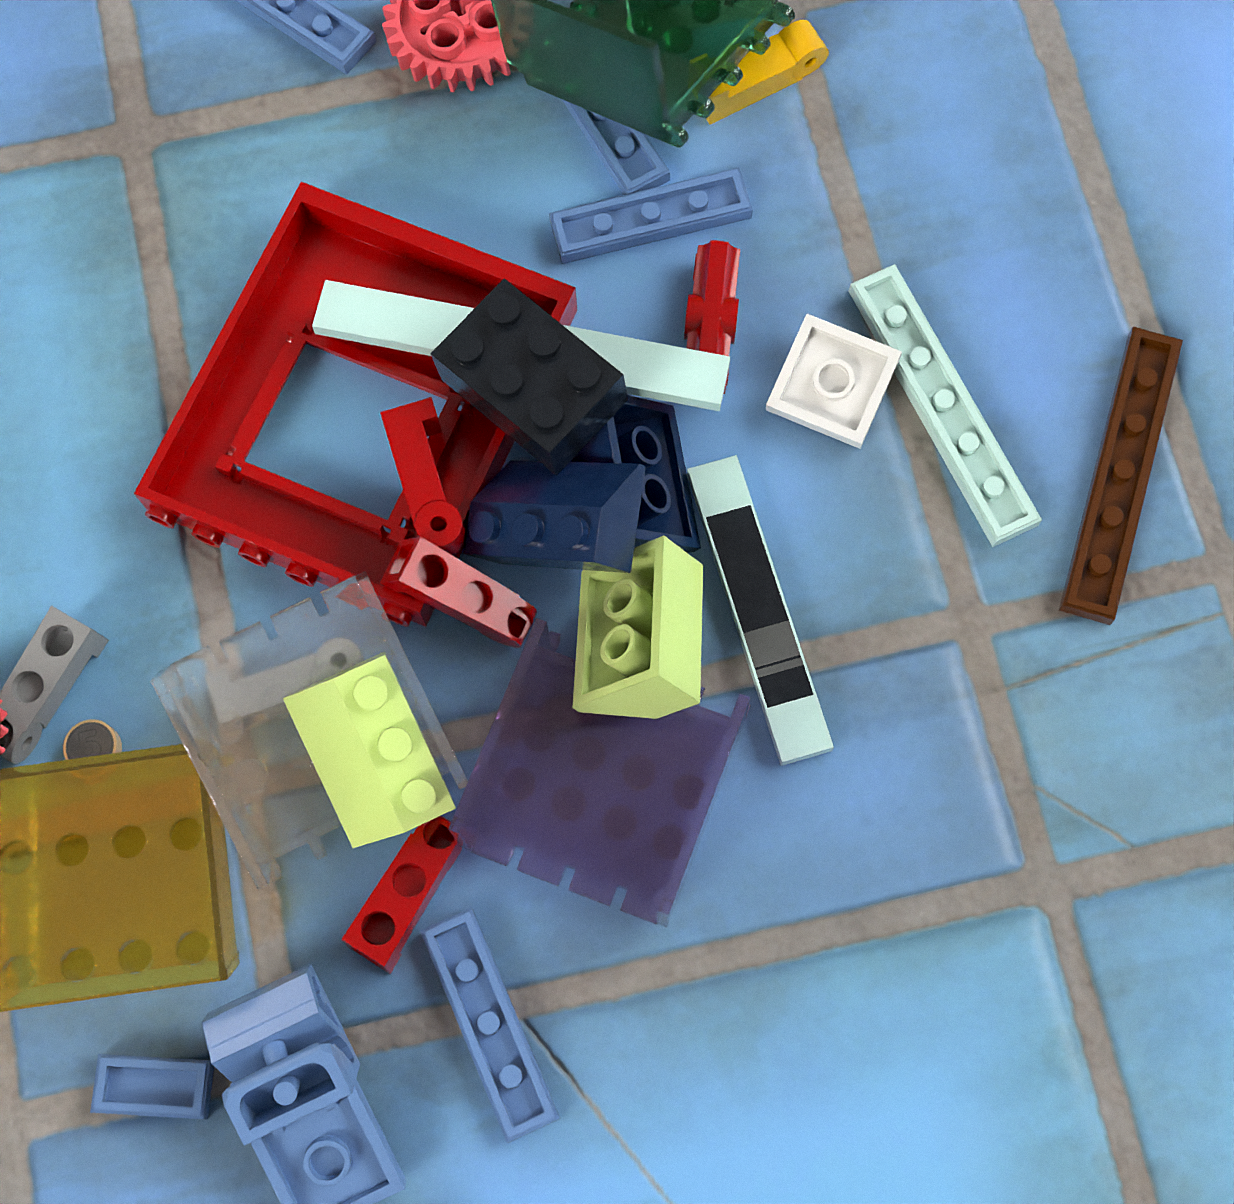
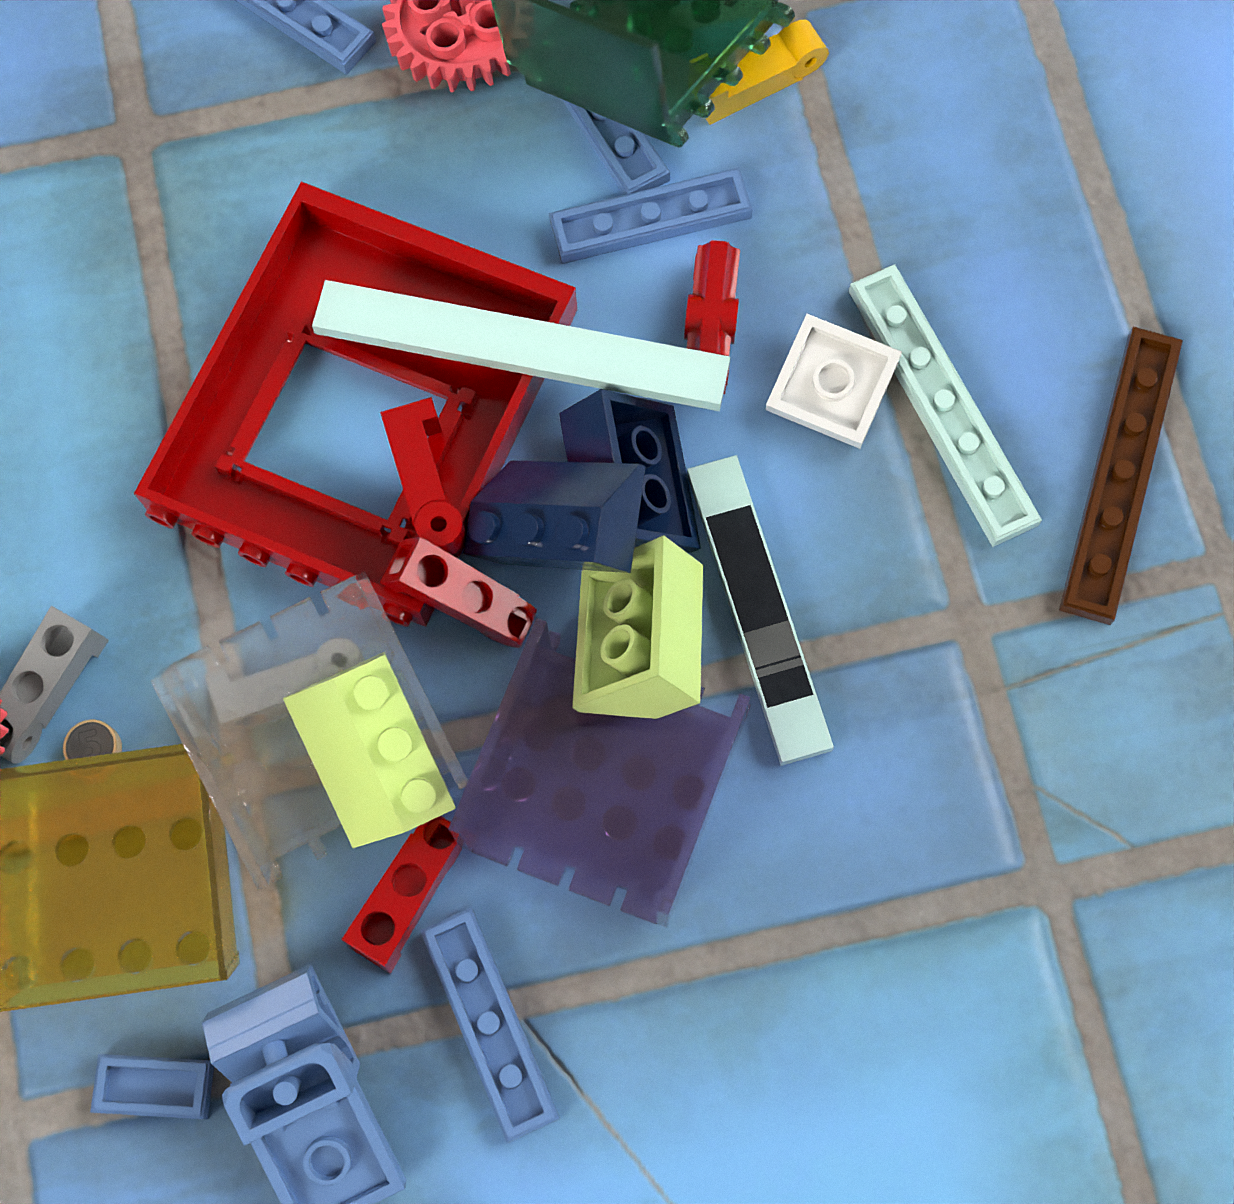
(530, 376): black brick -> none

